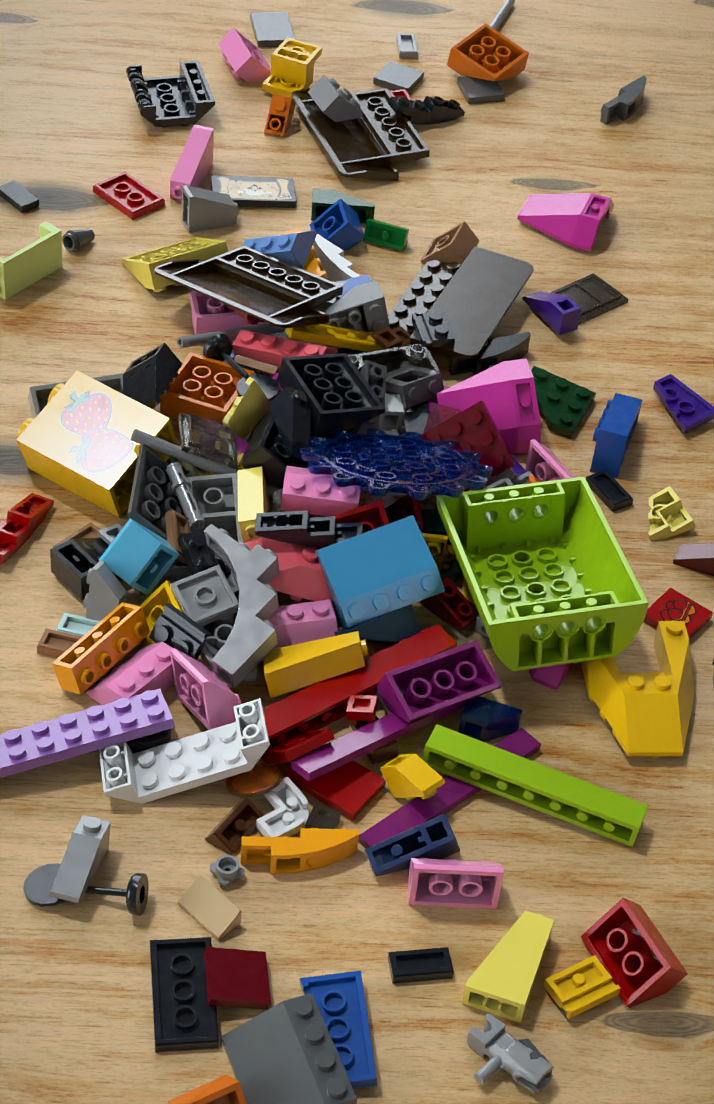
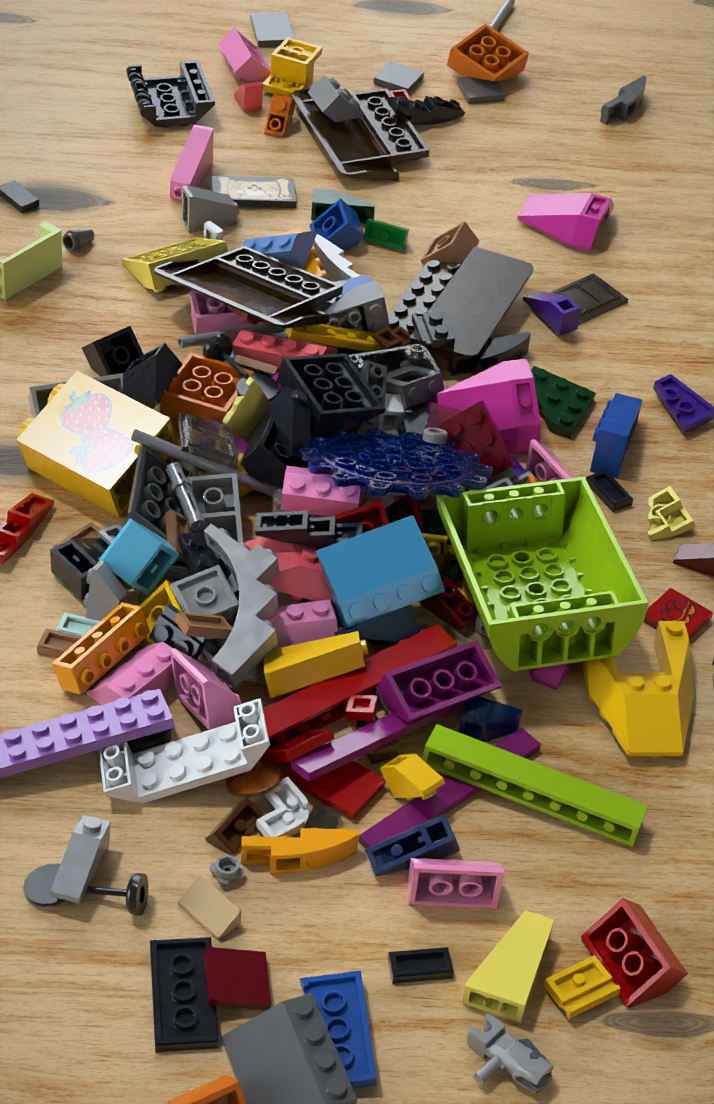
(113, 352): none -> black slope
(128, 195): red tile -> none
(203, 625): none -> medium nougat tile
(213, 231): none -> white tile
(250, 96): none -> coral slope
(252, 499): light yellow slope -> none
(406, 46): light grey tile -> none
(435, 435): none -> light grey tile

